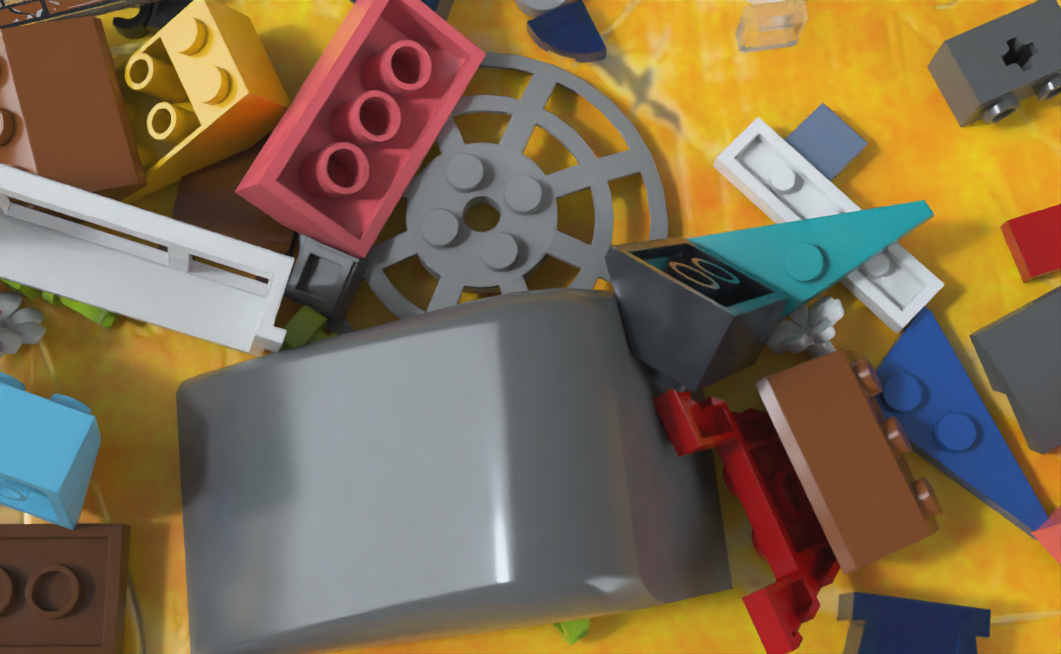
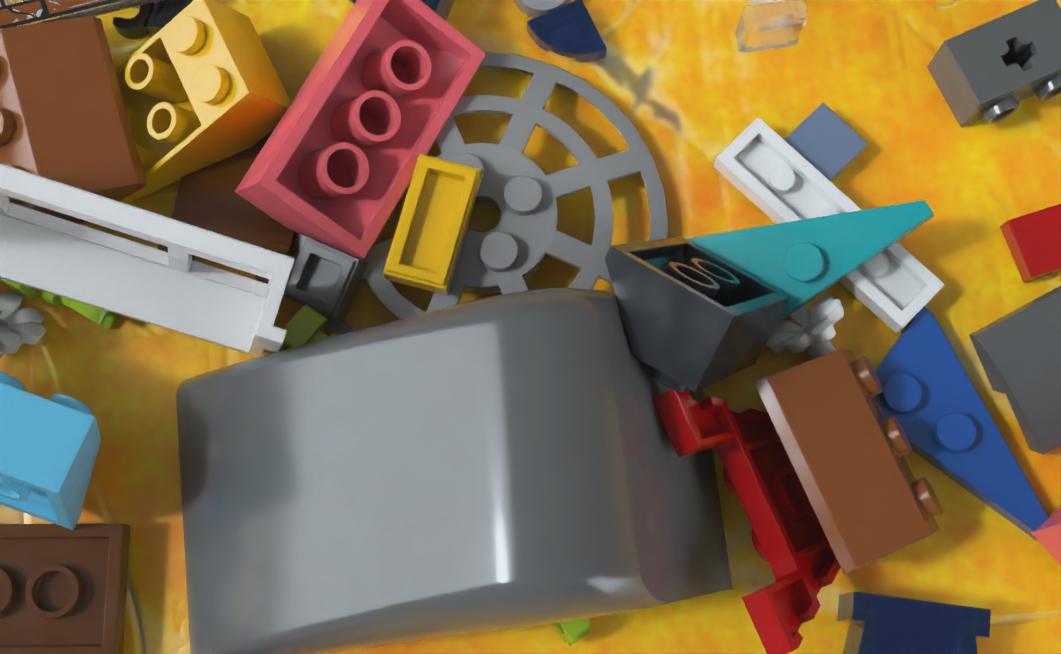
(432, 224): none -> yellow tile

